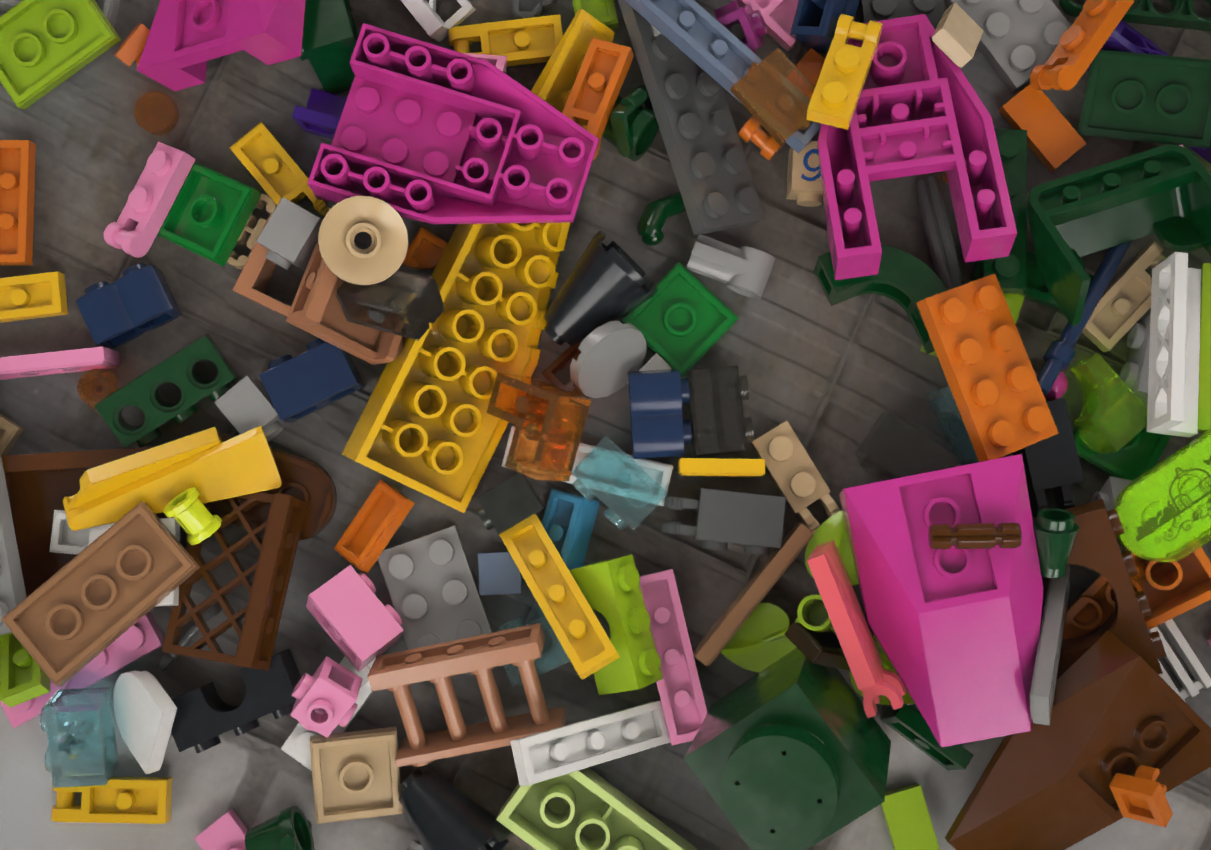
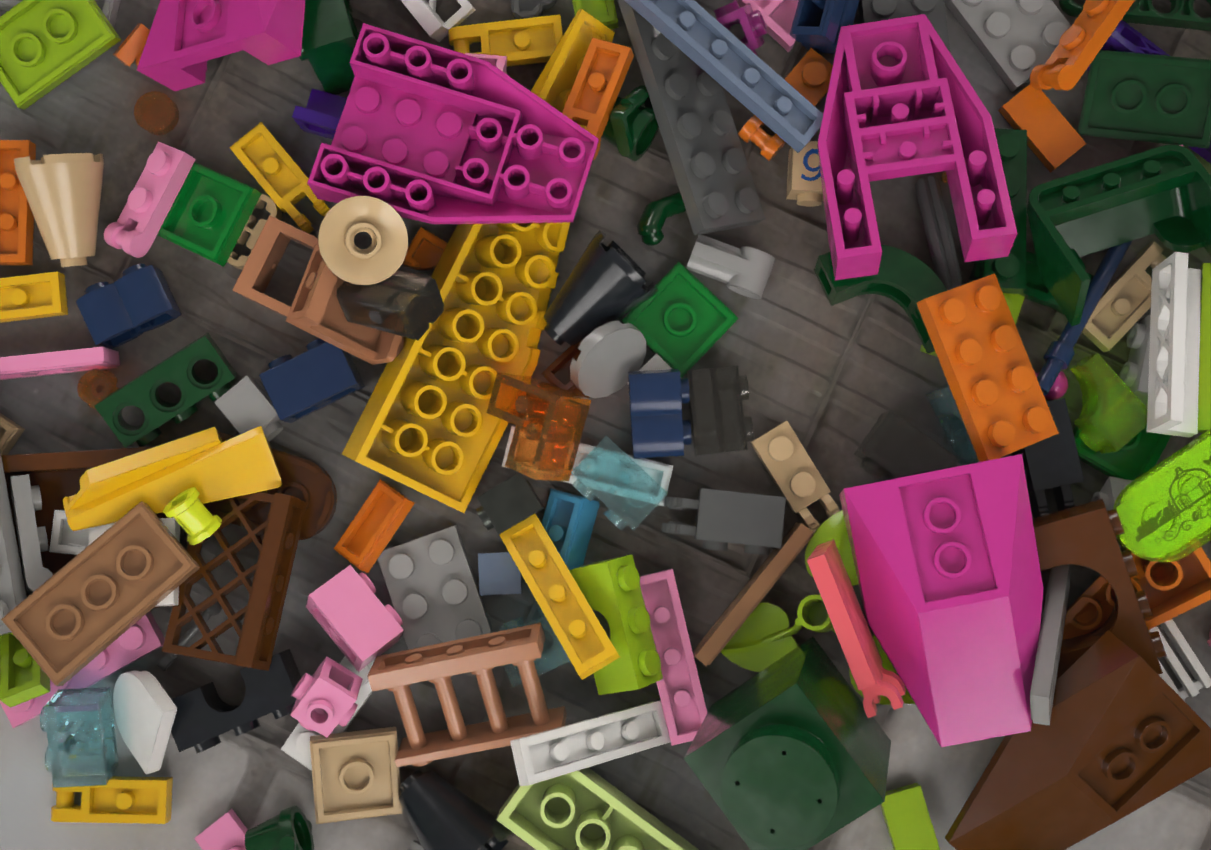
(31, 539): none -> light grey plate
(64, 202): none -> tan cone
(290, 235): light grey brick -> none
(721, 467): yellow tile -> none
(776, 95): clear orange piece -> none
(818, 647): dark brown tile -> none
(844, 73): yellow plate -> none
(912, 726): dark green plate -> none
(957, 35): tan tile -> none
(974, 536): reddish brown axle -> none
(1054, 537): dark green cone -> none
(1141, 796): orange tile -> none

